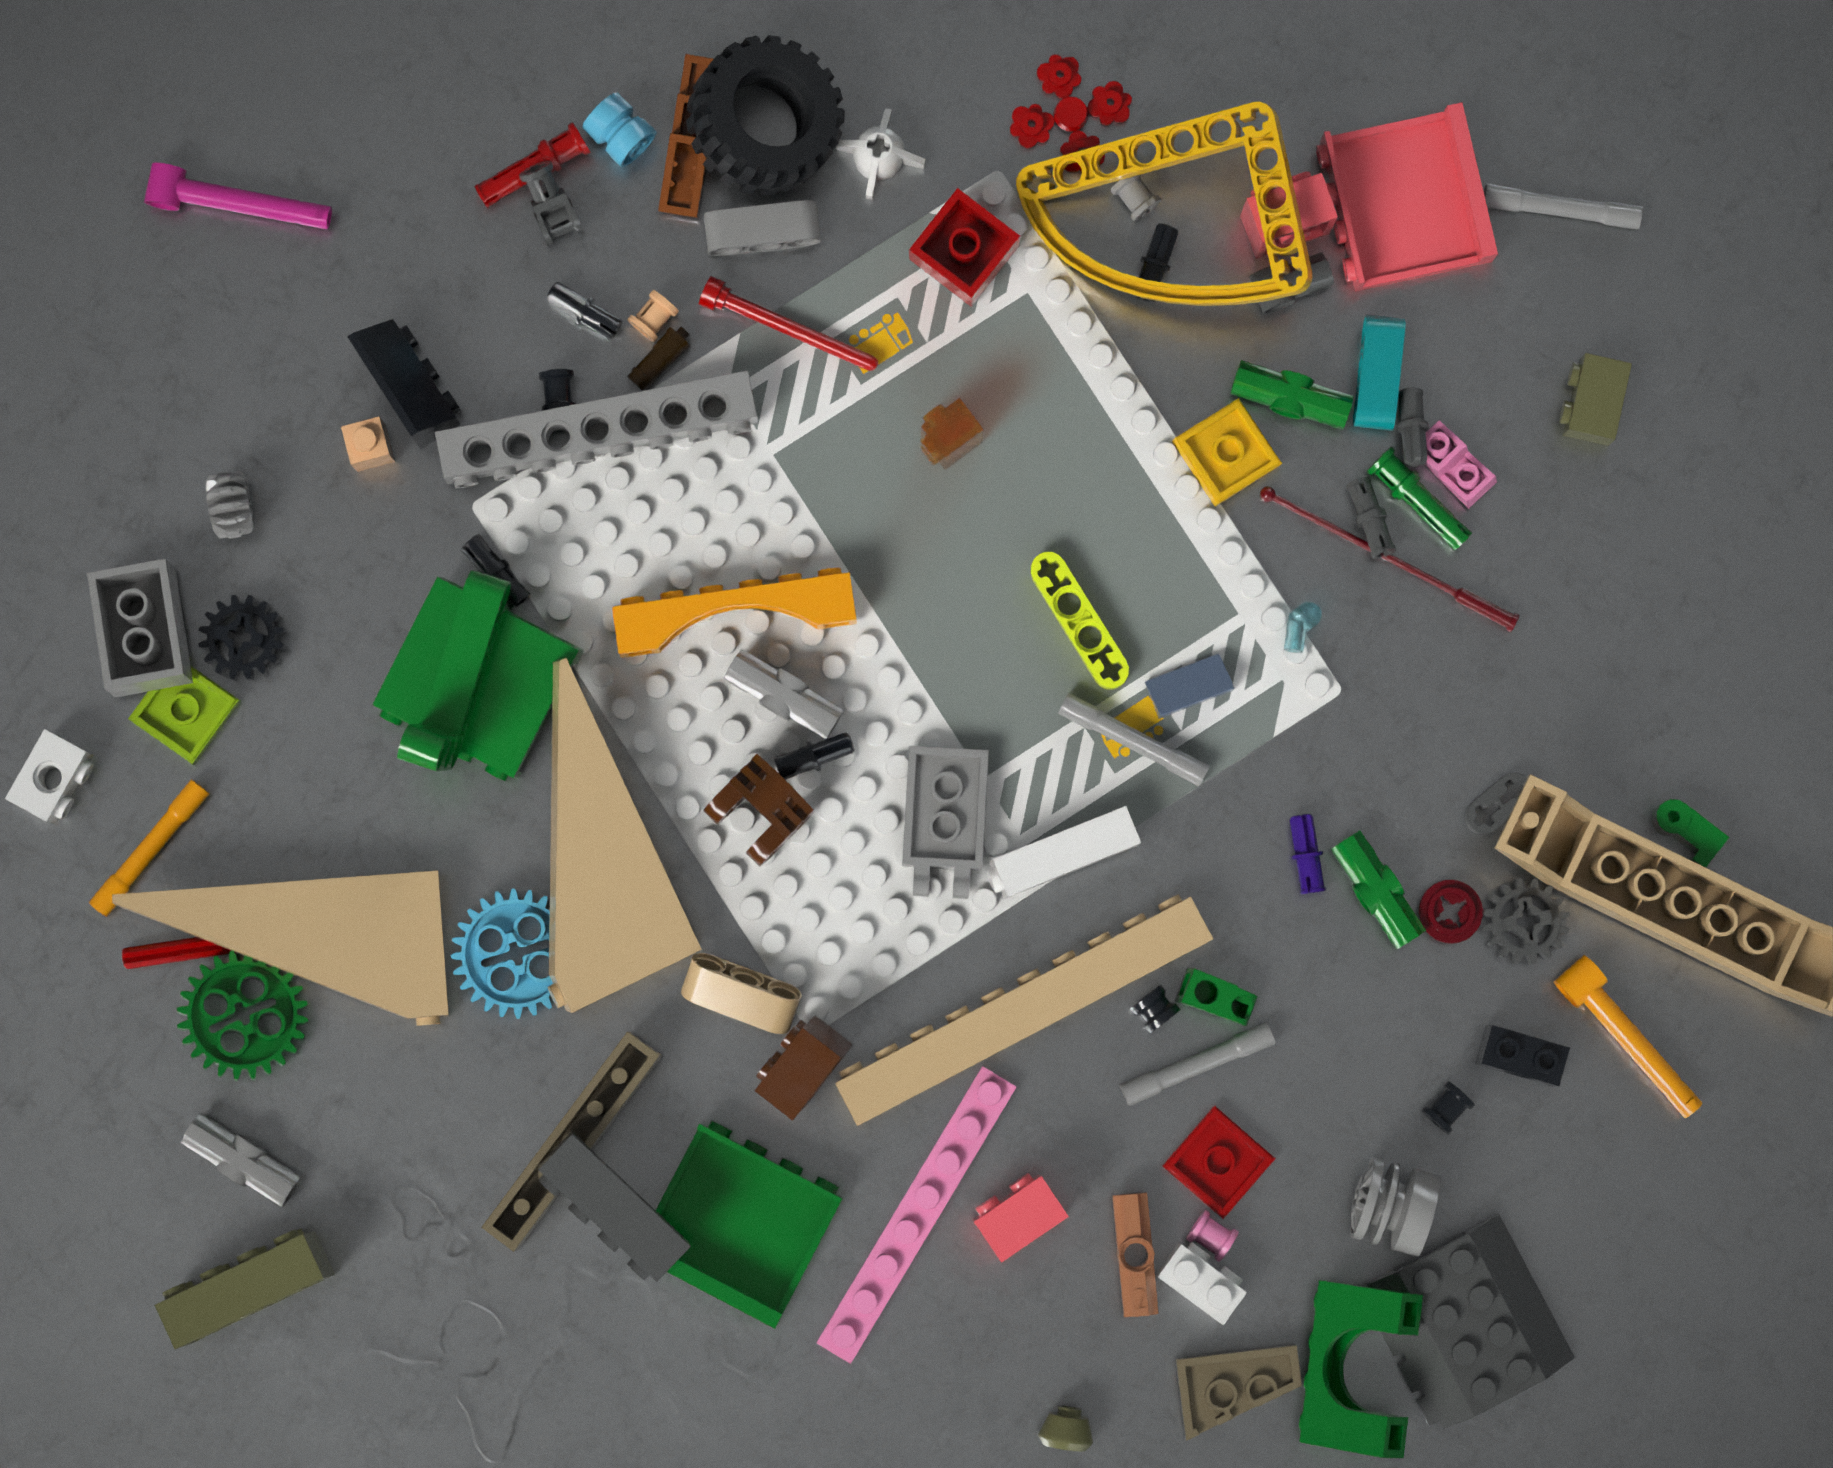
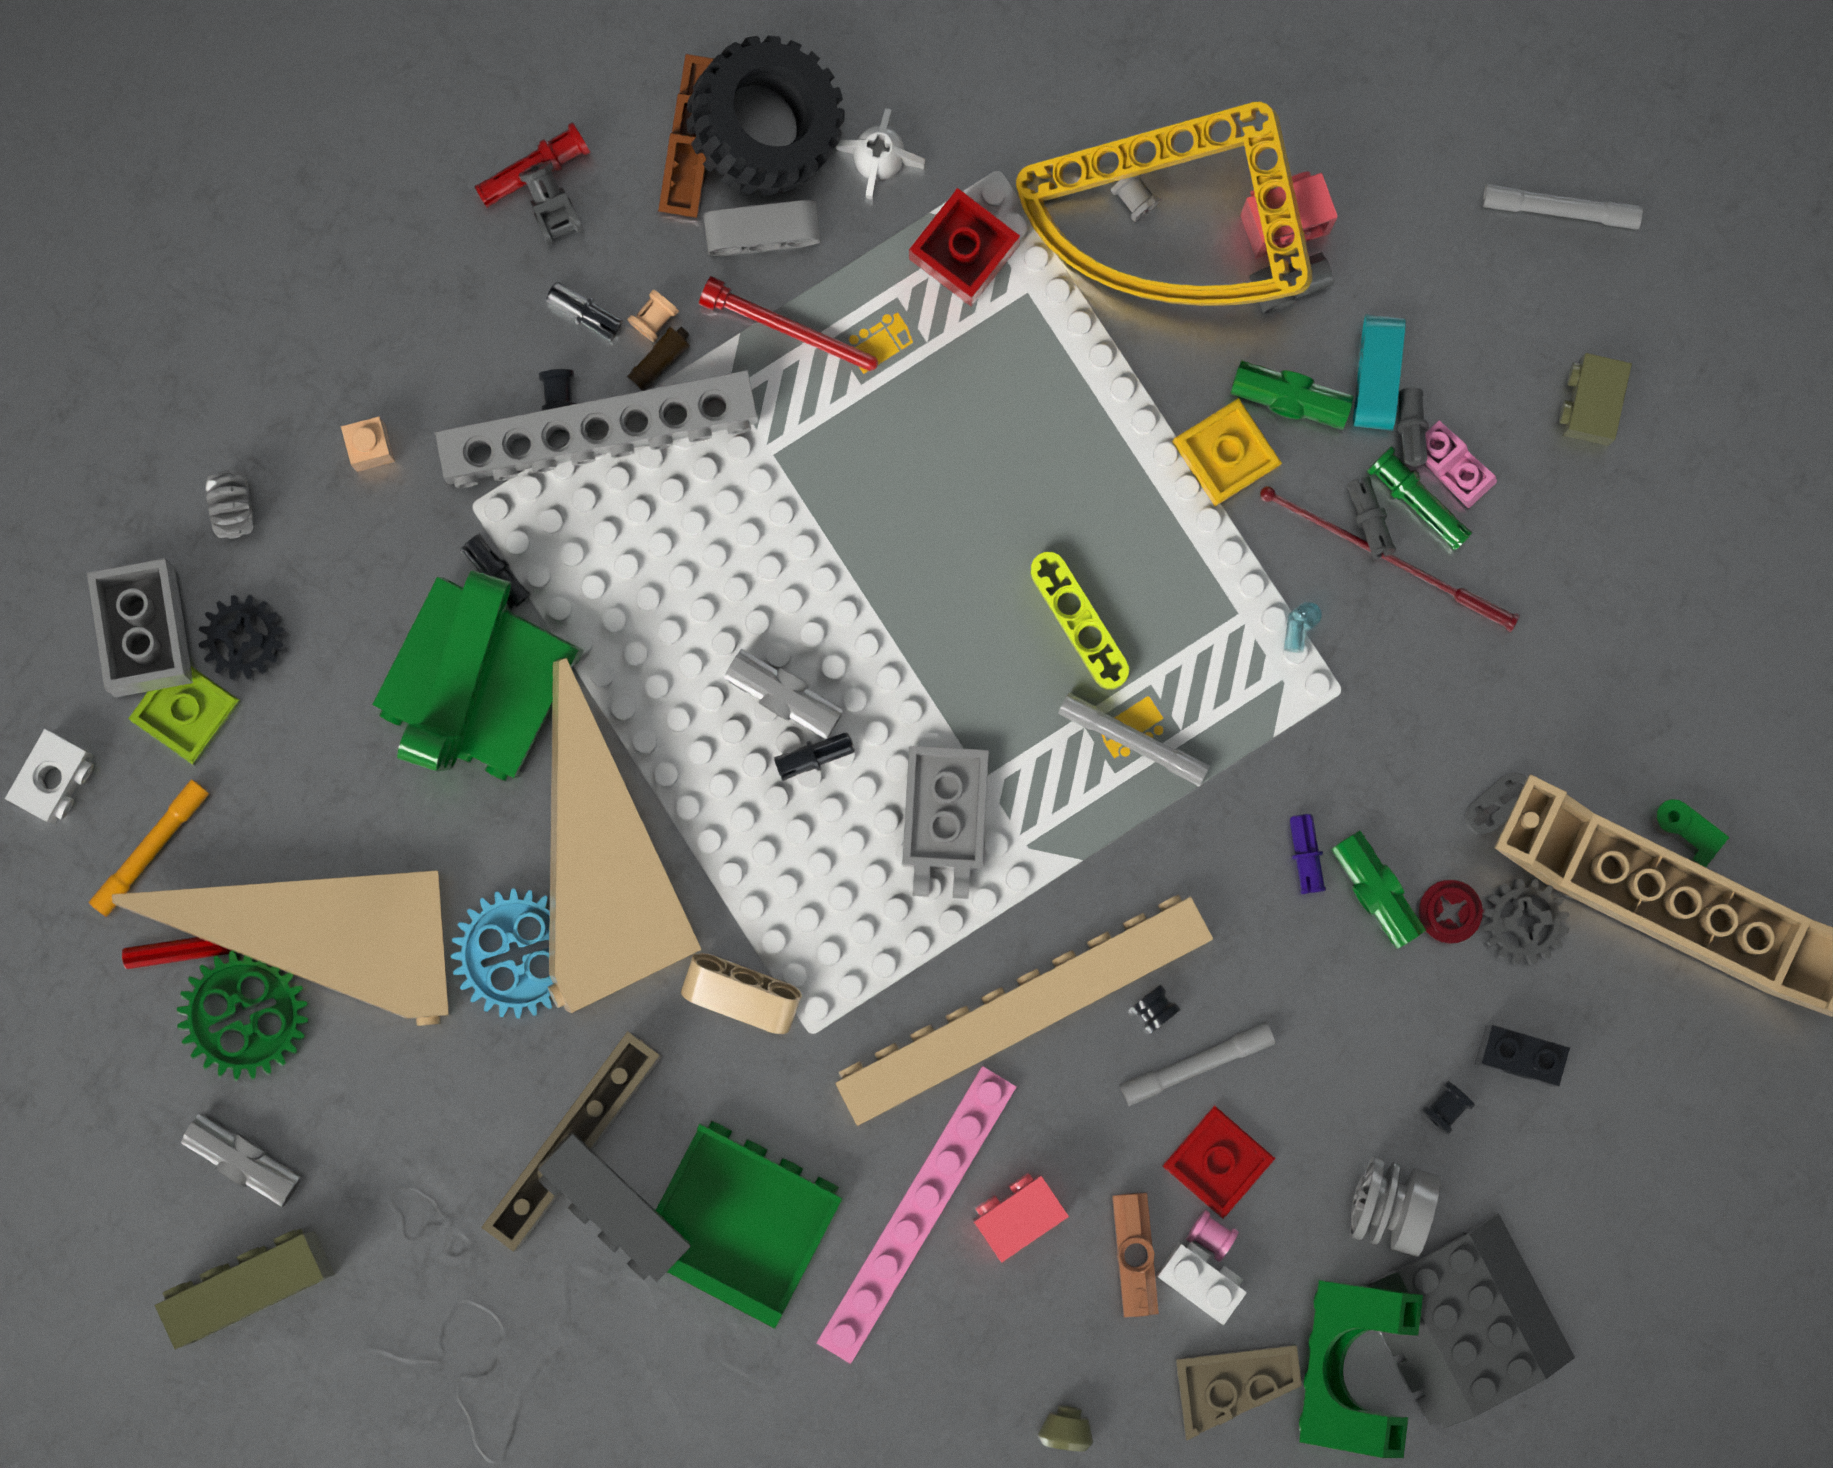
(169, 188): dark pink piece -> none
(406, 380): black slope -> none
(613, 124): medium azure wheel -> none
(652, 625): light orange arch -> none
(771, 798): reddish brown piece -> none
(798, 1073): reddish brown brick -> none
(949, 433): clear orange brick -> none
(1063, 853): white brick -> none
(1069, 112): red plant -> none
(1158, 255): black axle -> none
(1189, 686): sand blue slope -> none
(1216, 996): green leg -> none
(1407, 199): coral panel -> none
(1584, 984): light orange piece -> none

